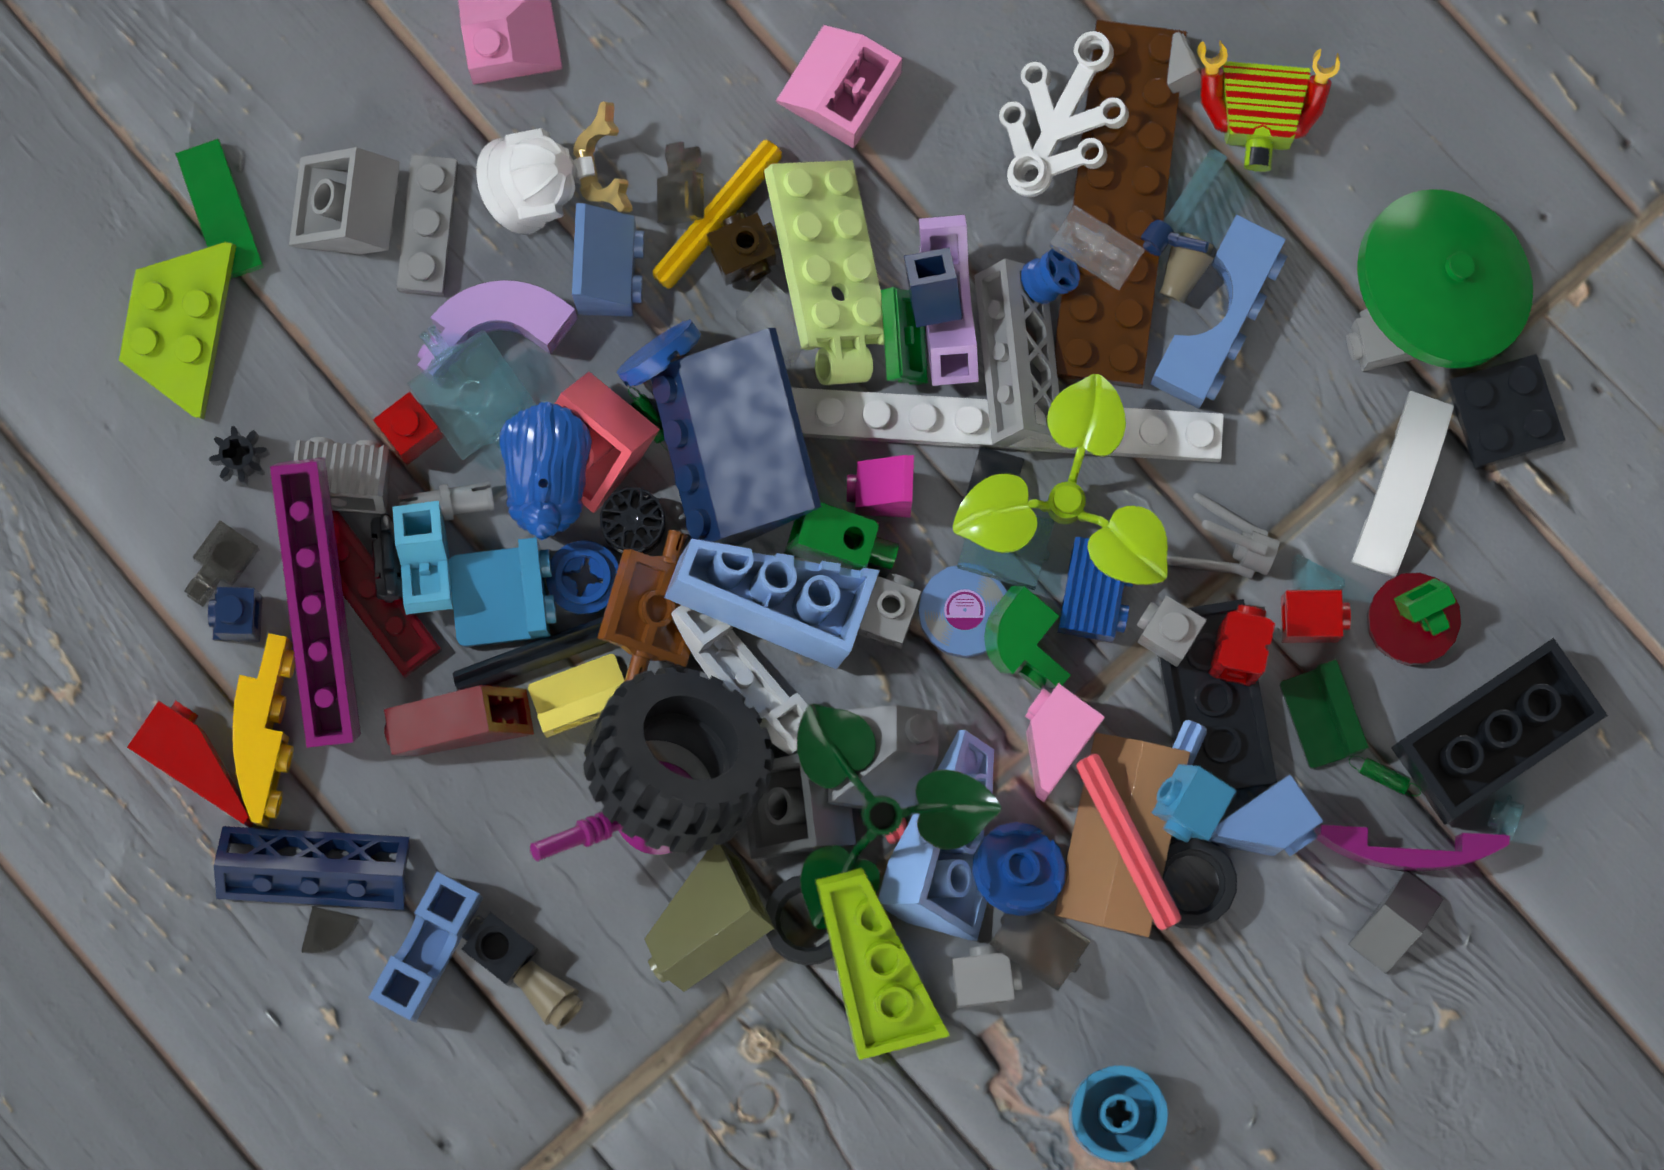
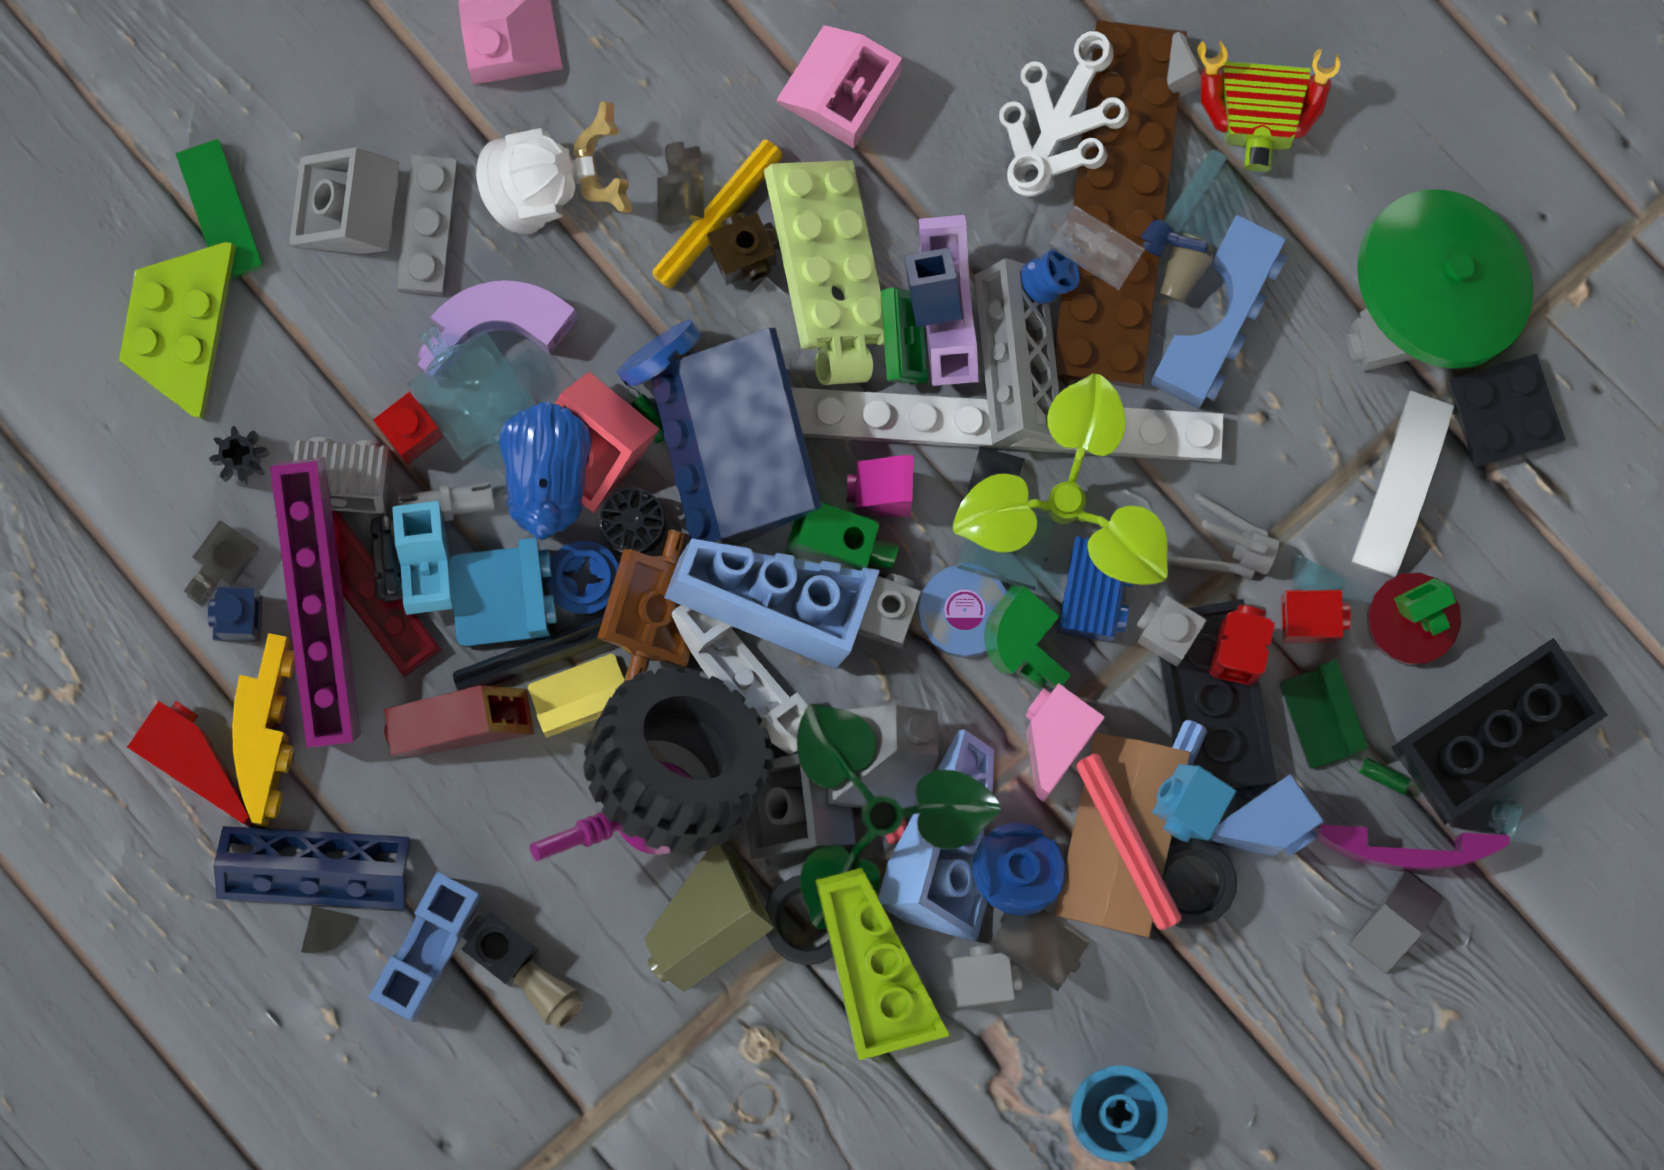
(605, 262): medium blue slope -> none

